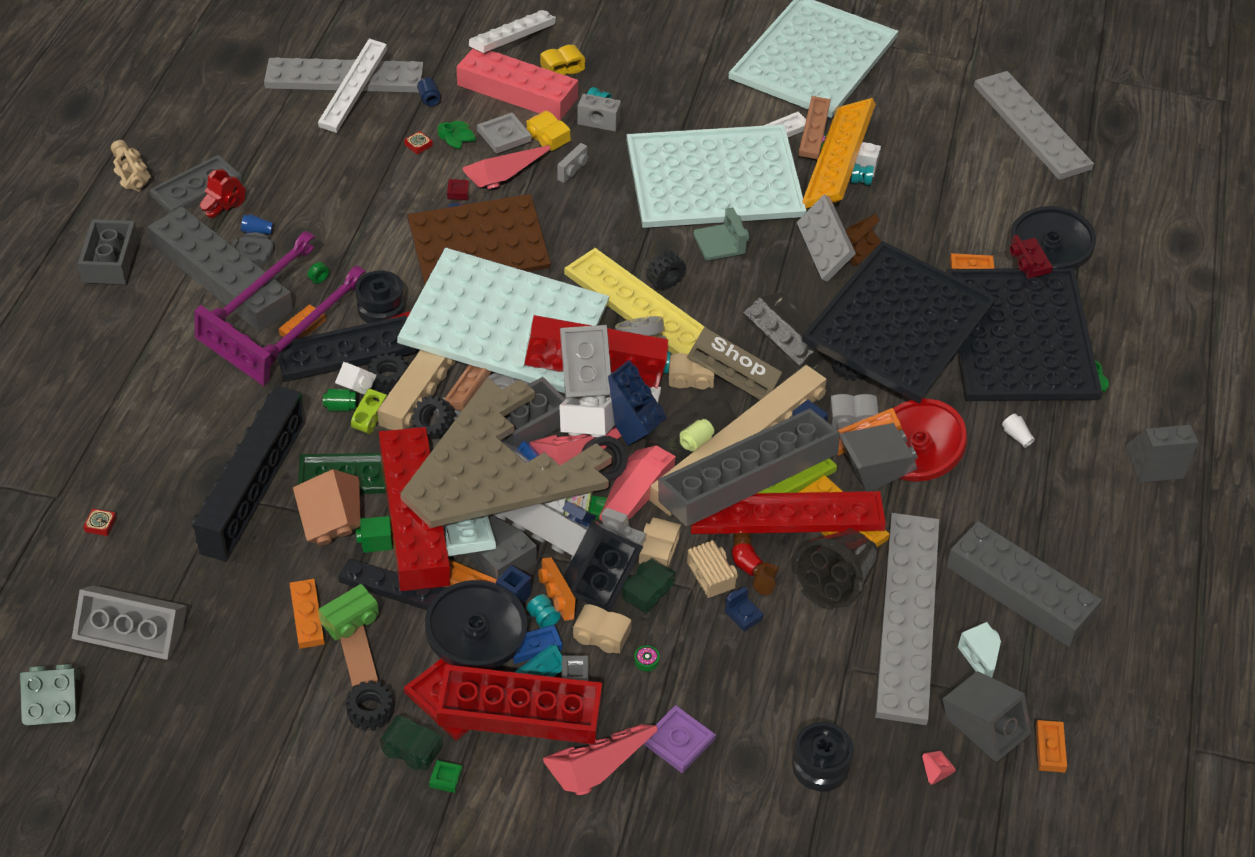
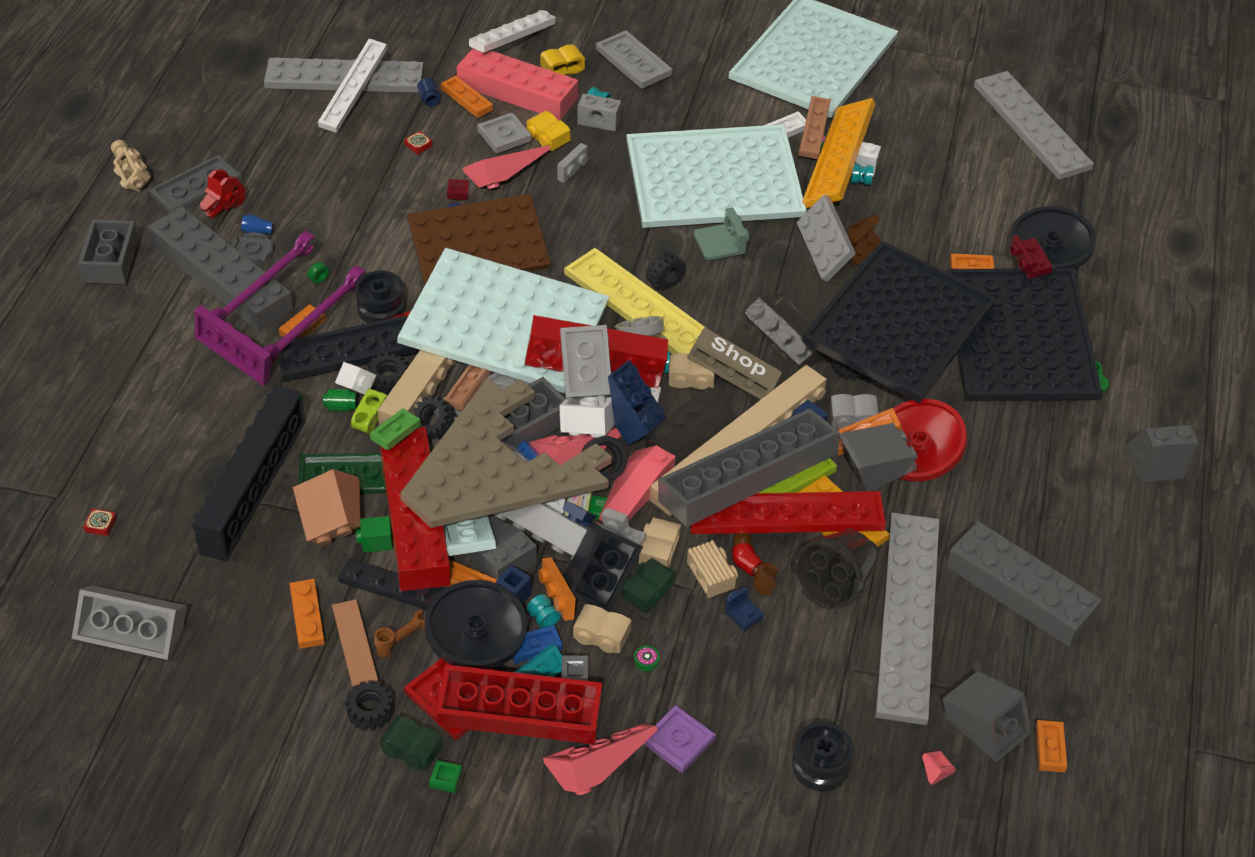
(48, 695): sand green bracket -> none
(348, 612): bright green brick -> none
(385, 638): none -> dark orange brick
(395, 429): none -> bright green plate
(455, 133): green plate -> none
(466, 96): none -> orange plate
(633, 59): none -> light grey plate
(696, 435): yellowish green brick -> none
(981, 648): light aqua slope -> none
(1017, 429): white cone -> none

